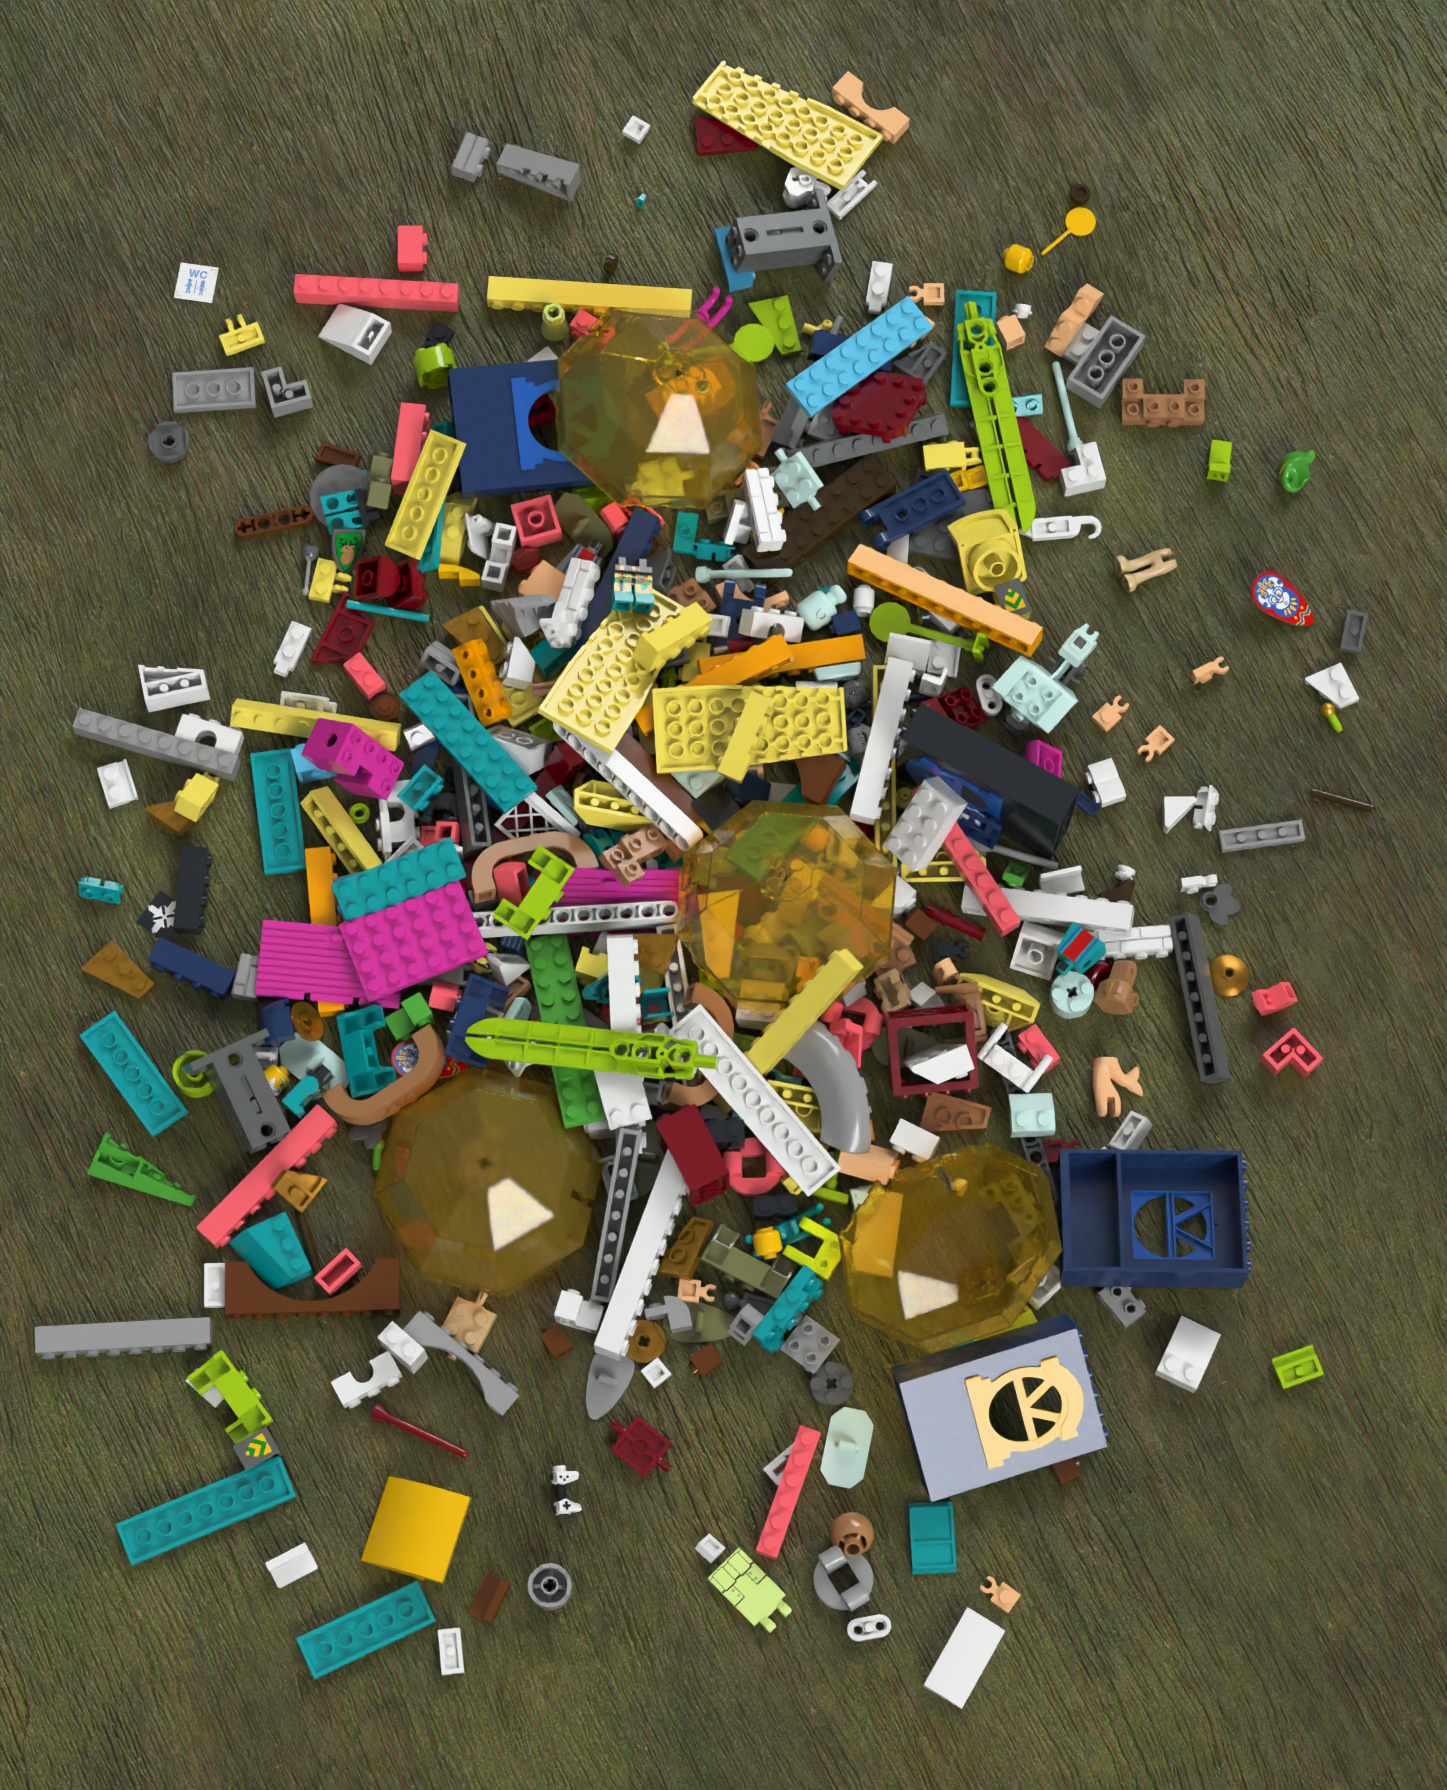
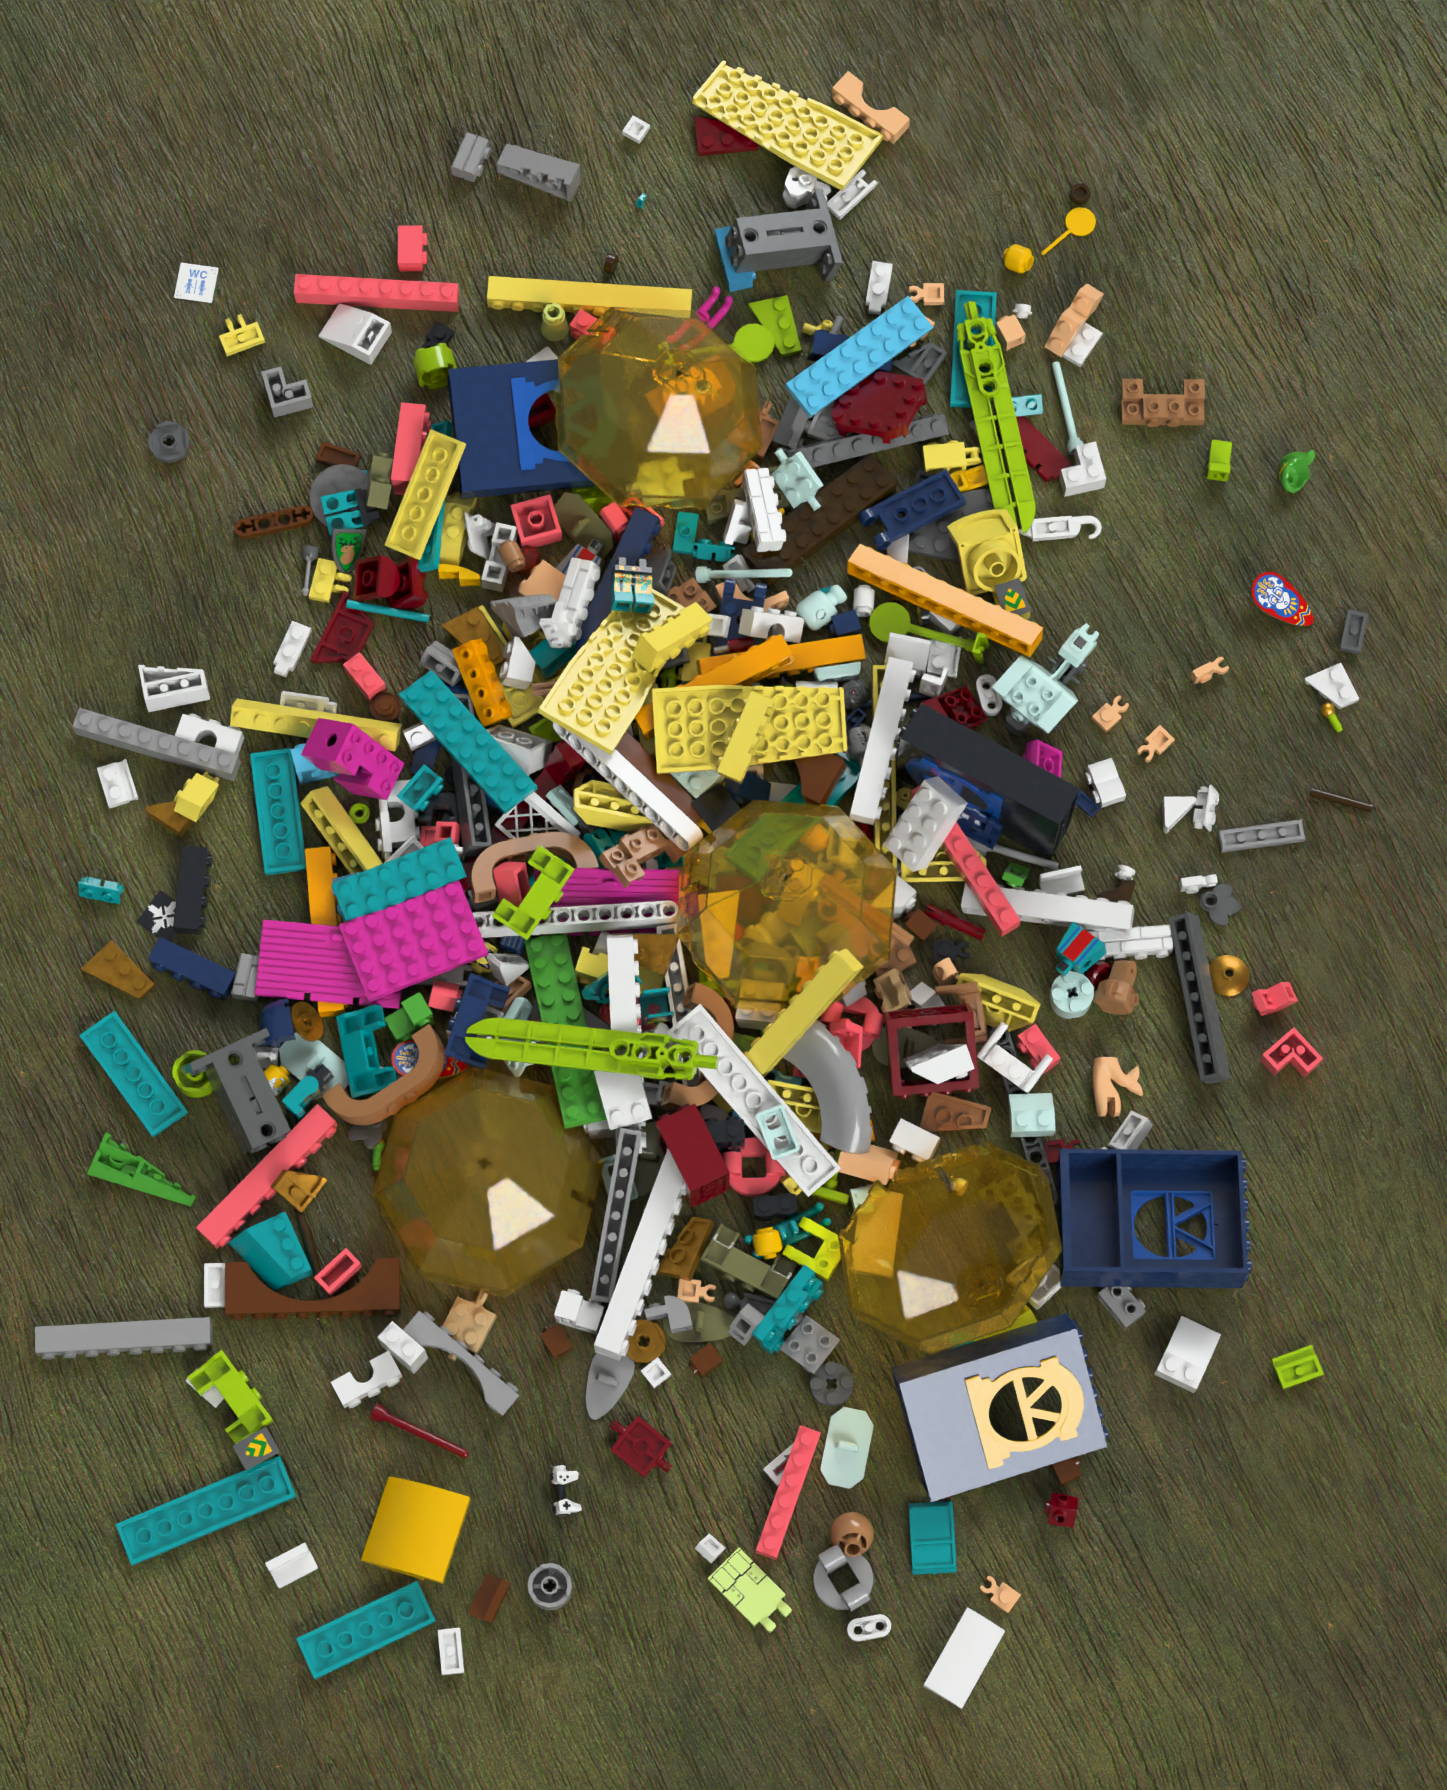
(213, 390): light grey tile -> none
(511, 555): none -> medium nougat brick
(784, 1129): none -> light aqua piece
(1036, 950): white slope -> none
(1061, 1510): none -> dark red brick
(1105, 361): light grey brick -> none
(1154, 559): tan piece -> none

